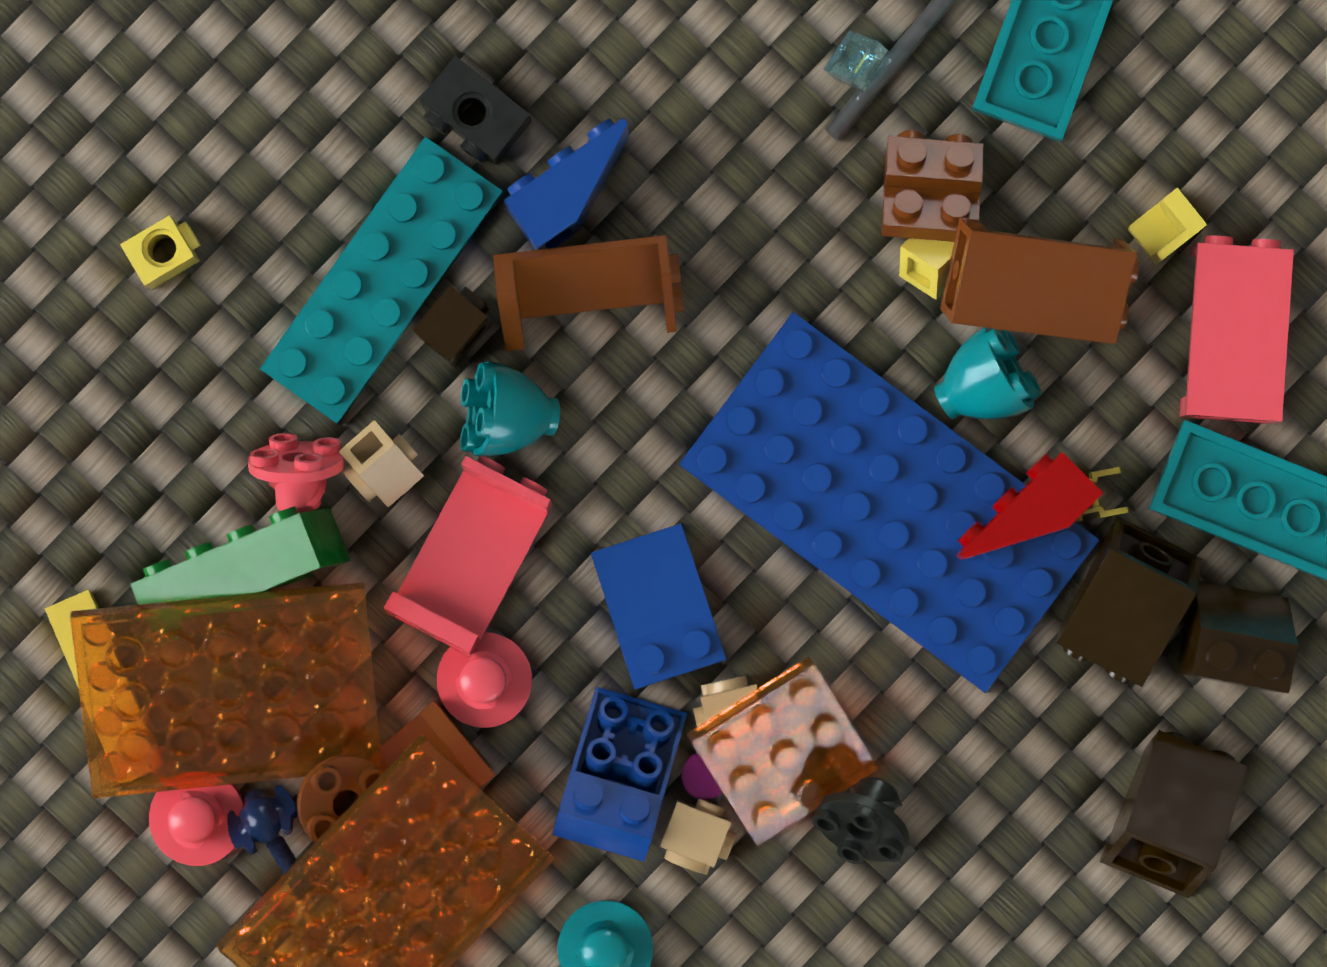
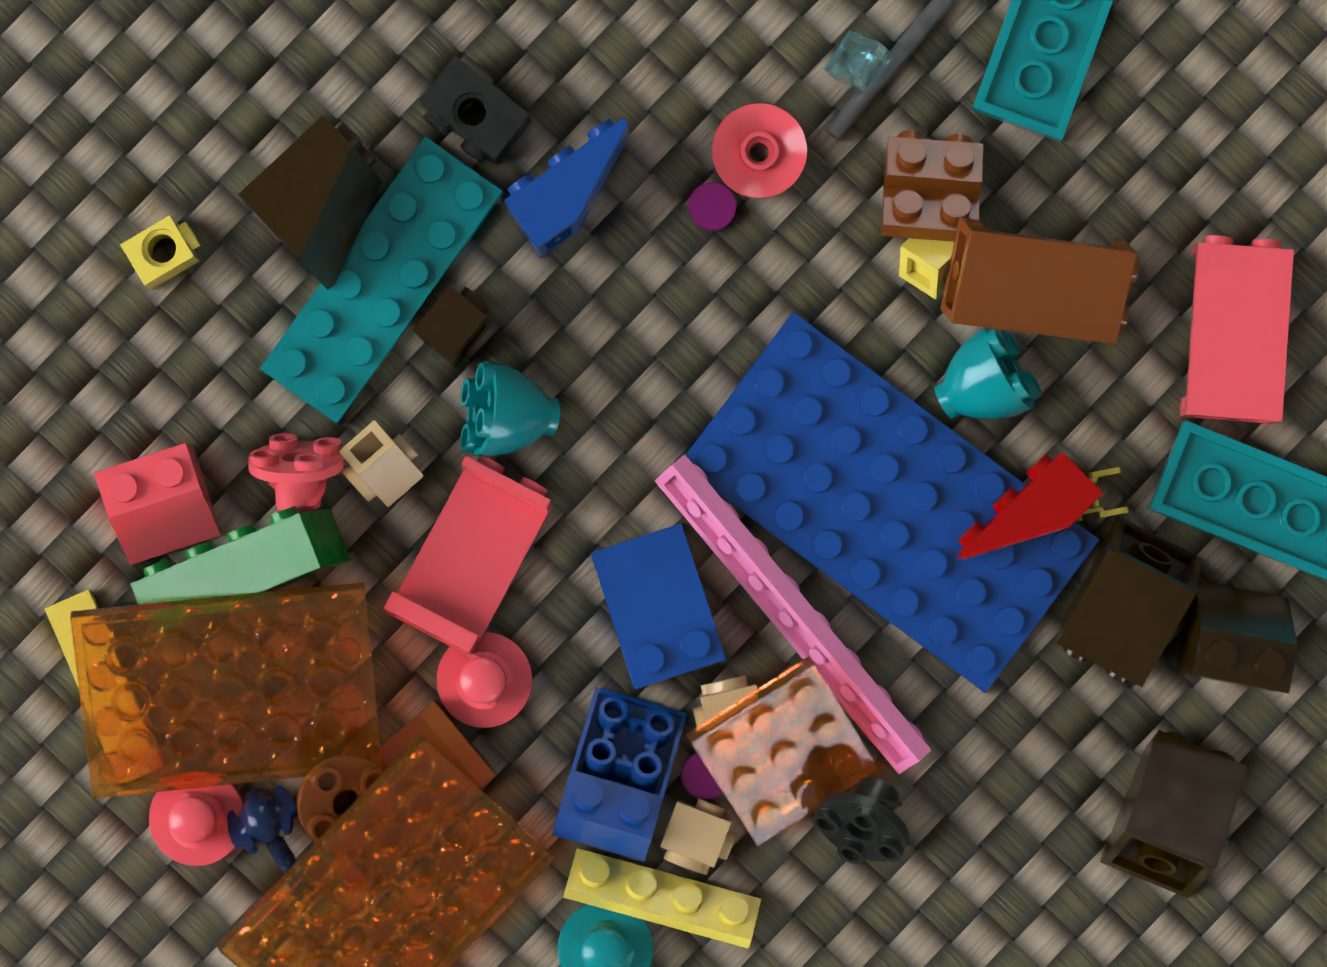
(158, 503): none -> coral slope
(317, 197): none -> dark brown slope
(585, 280): dark orange panel -> none
(662, 898): none -> light yellow plate
(712, 206): none -> magenta tile
(763, 126): none -> coral dish
(792, 614): none -> bright pink plate
(1166, 226): light yellow panel -> none

